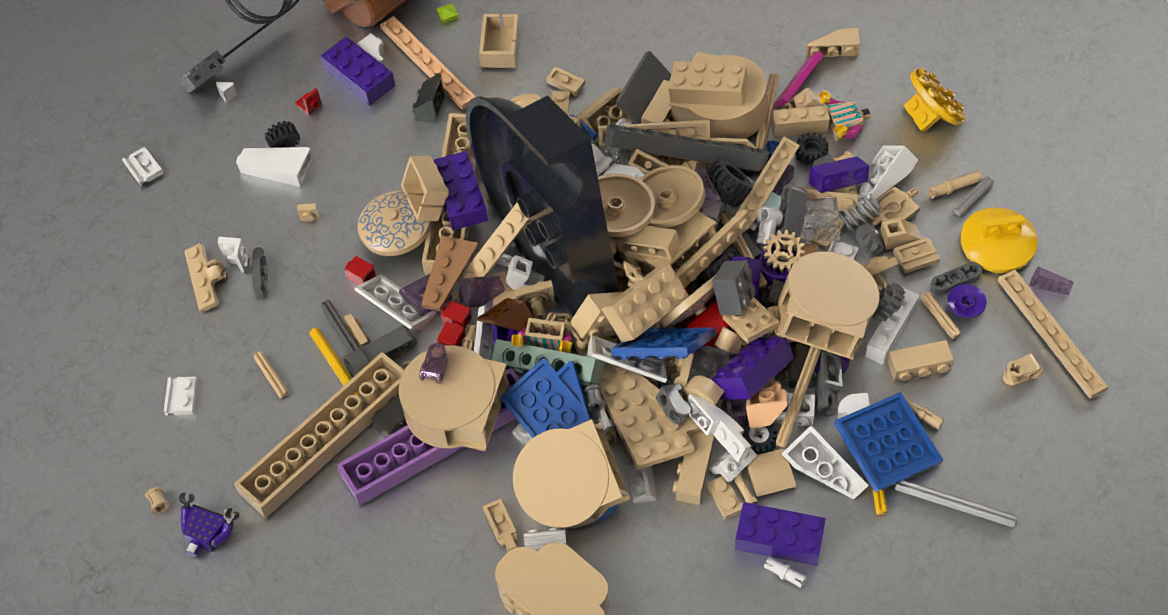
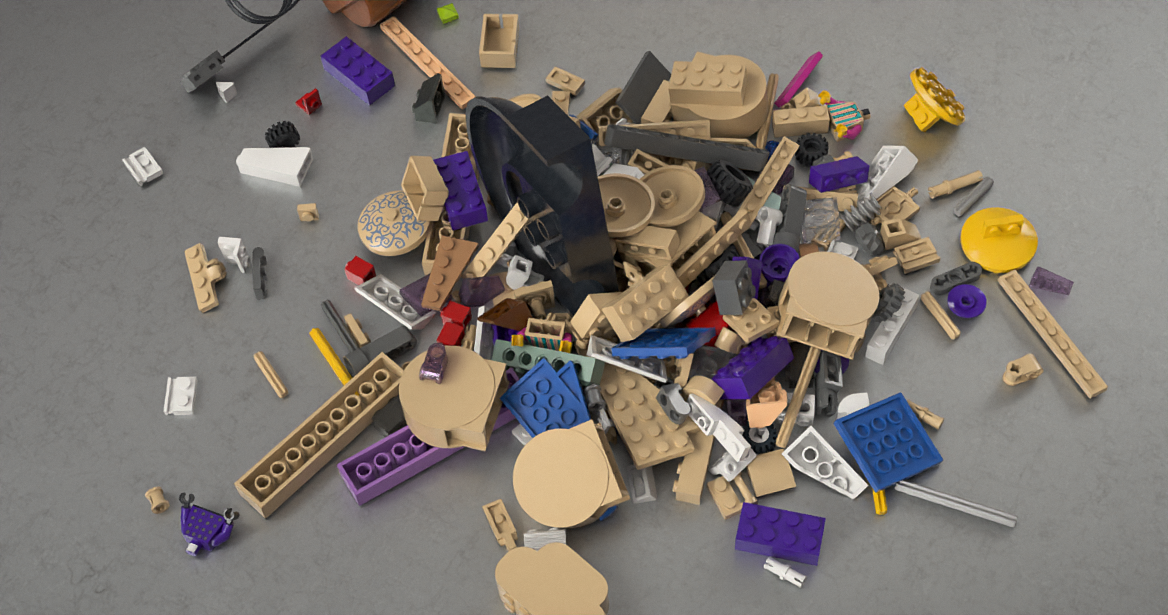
(373, 46): white arch -> none
(779, 244): tan gear -> none
(838, 43): tan slope -> none
(920, 360): tan brick -> none

